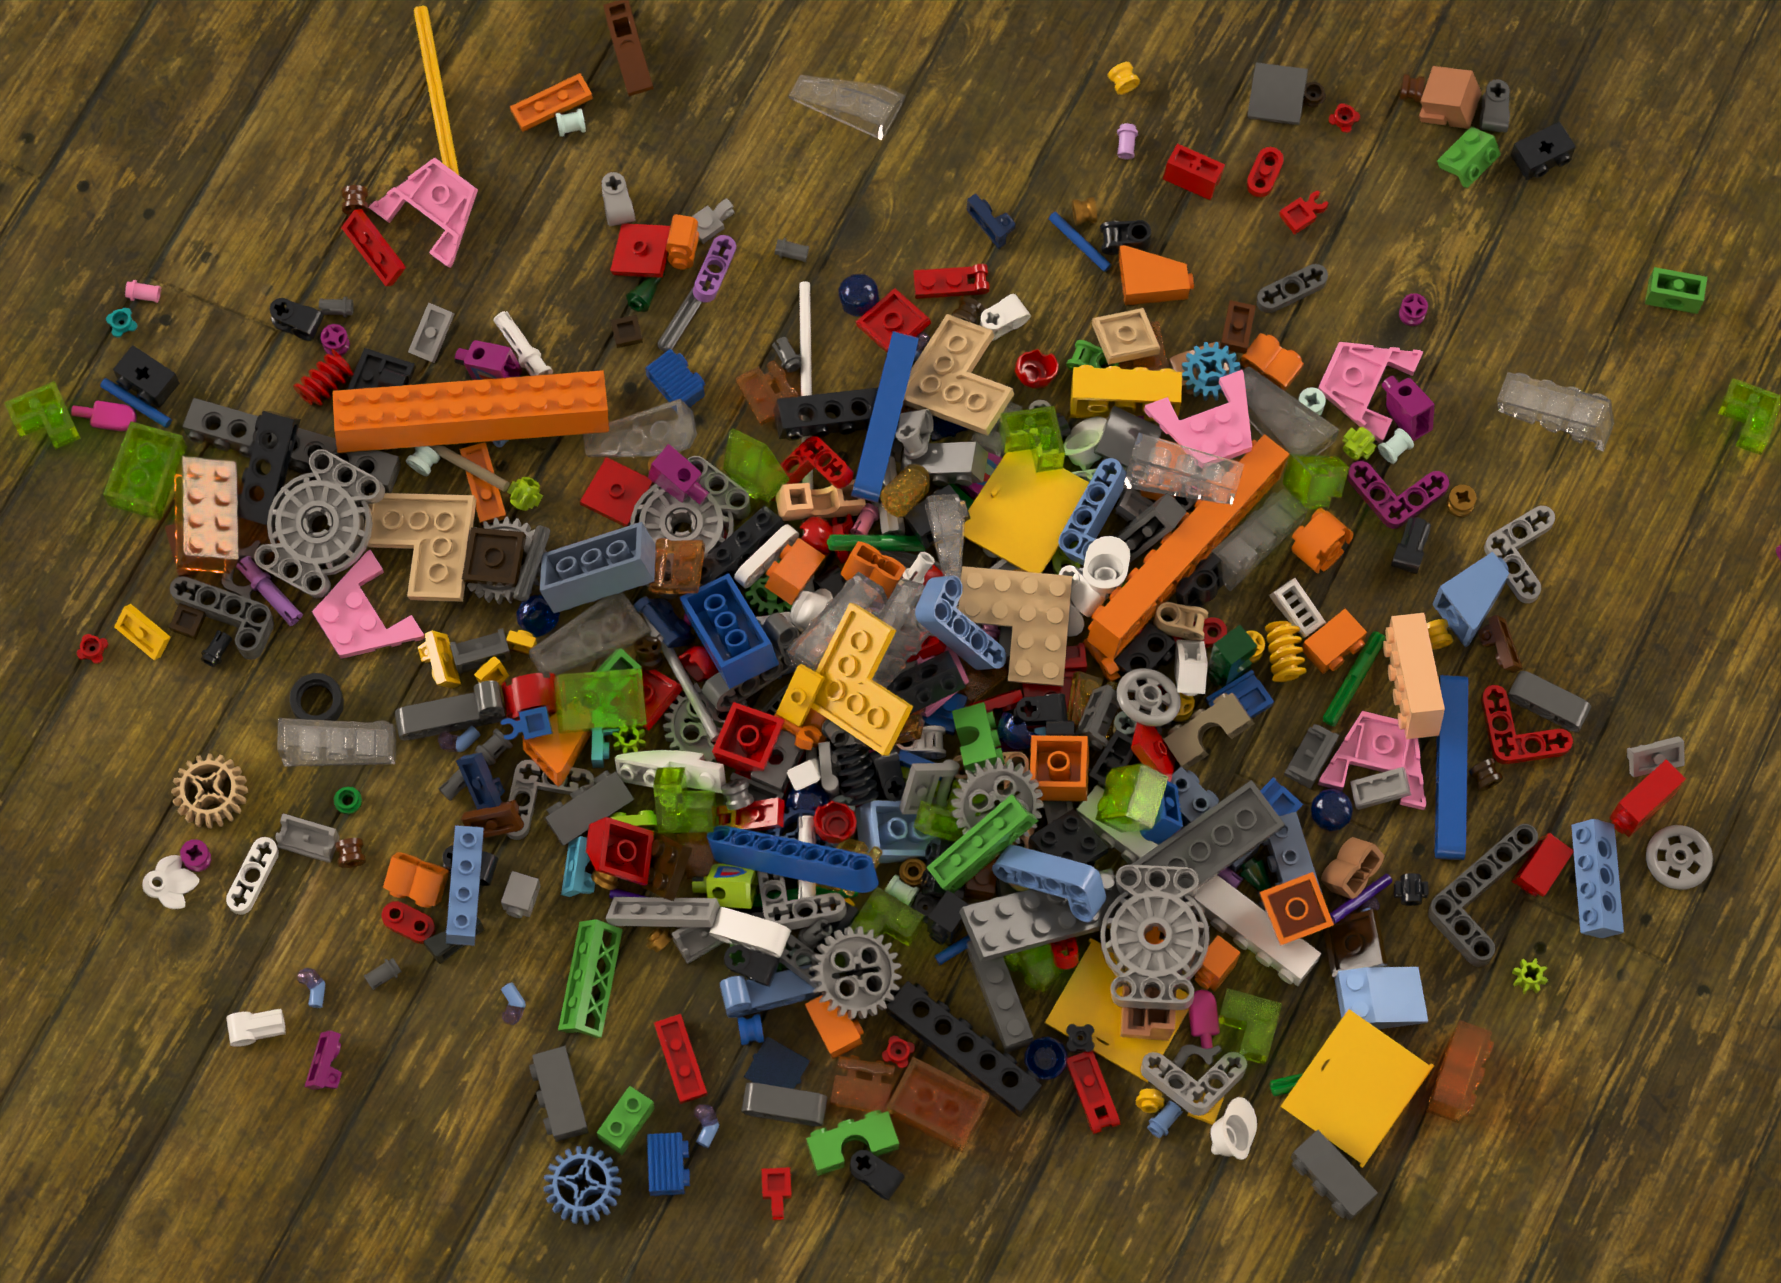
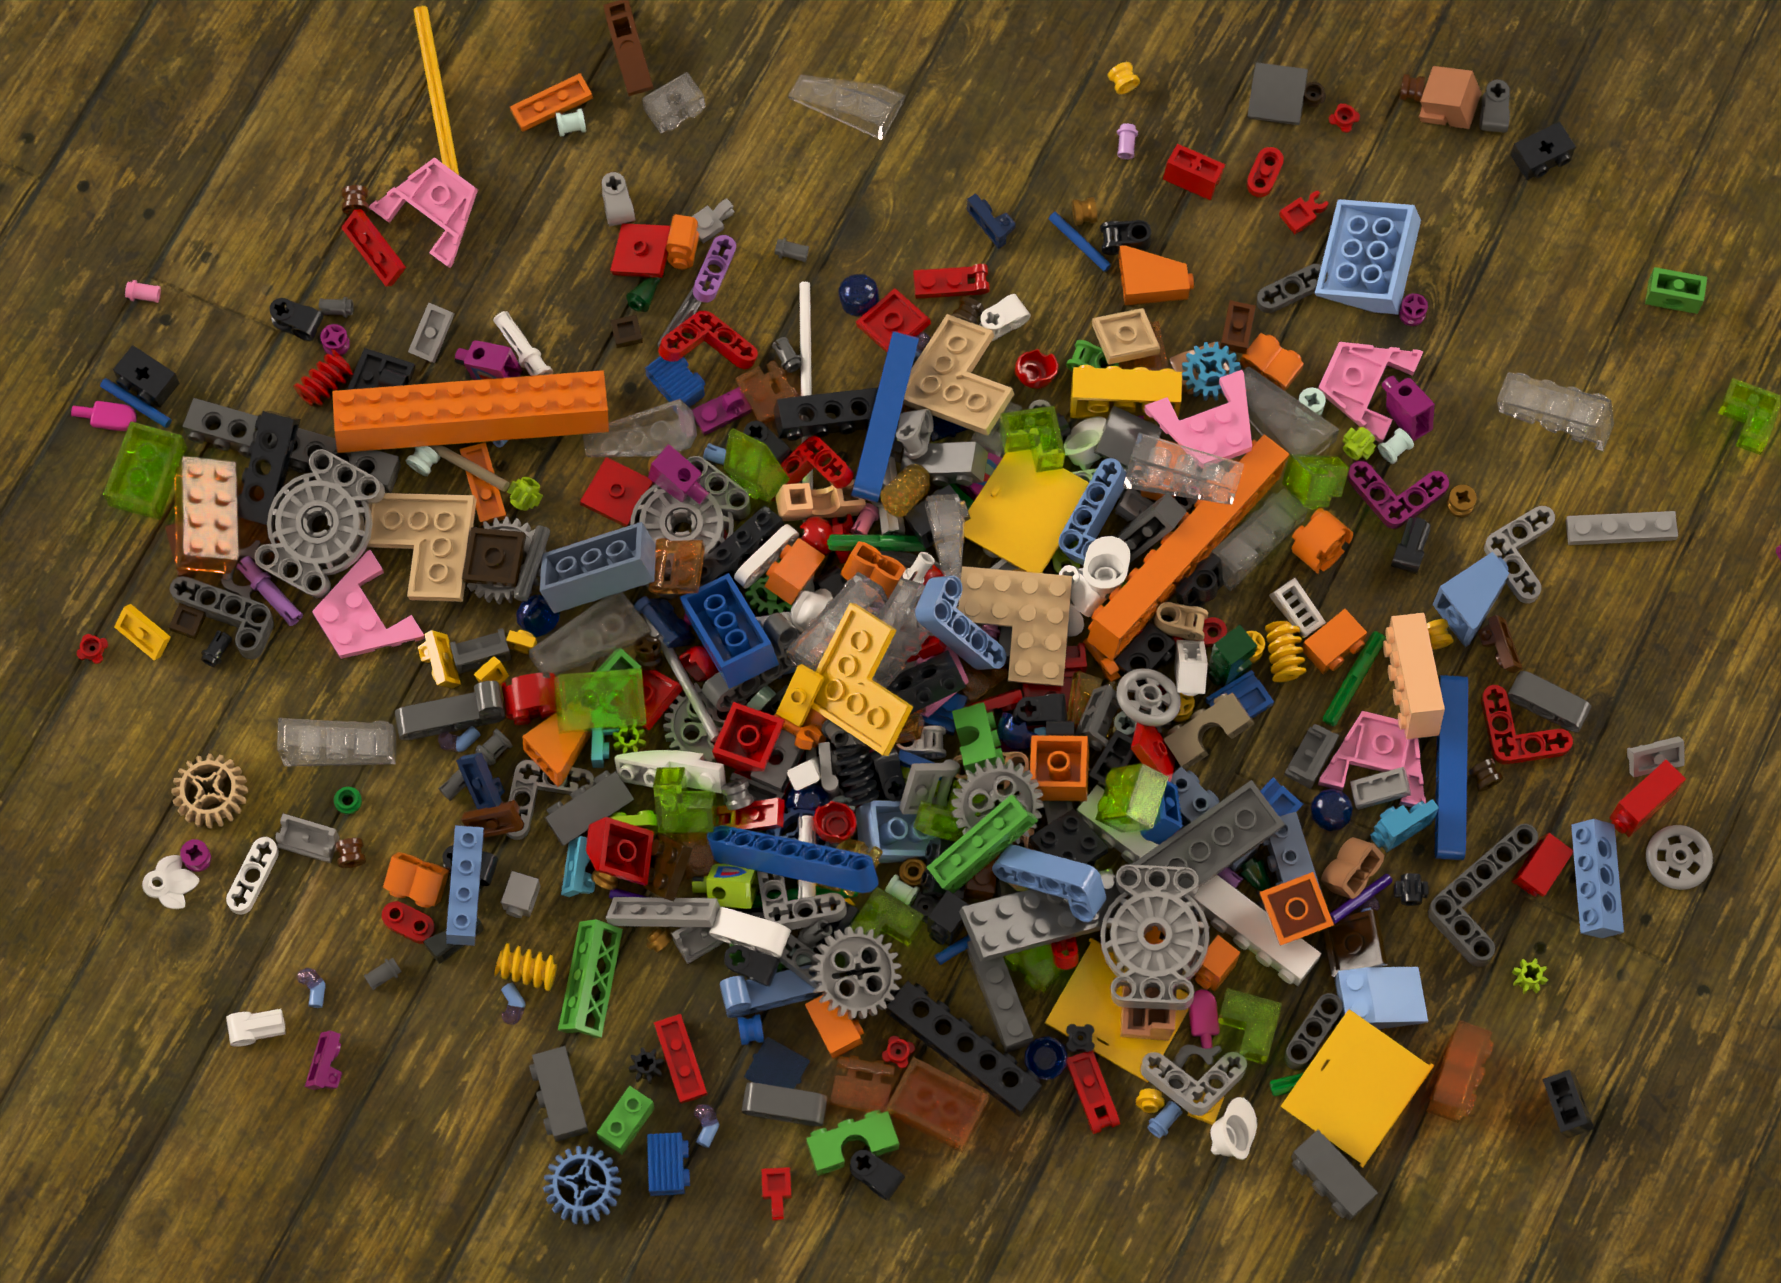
(43, 409): clear neon green brick -> none
(121, 315): teal plate -> none
(312, 680): black tyre -> none
(526, 967): none -> yellow piece
(532, 724): blue plate -> none
(638, 1067): none -> black gear
(674, 103): none -> clear brick
(702, 328): none -> red beam
(714, 454): none -> medium blue pin
(721, 411): none -> magenta hinge
(762, 698): none -> sand green beam
(775, 444): none -> black piece
(1321, 1021): none -> dark grey beam
(1369, 255): none -> light blue slope
(1399, 824): none -> dark azure plate
(1470, 155): bright green bracket -> none
(1568, 1104): none -> black brick
(1621, 528): none -> light grey plate

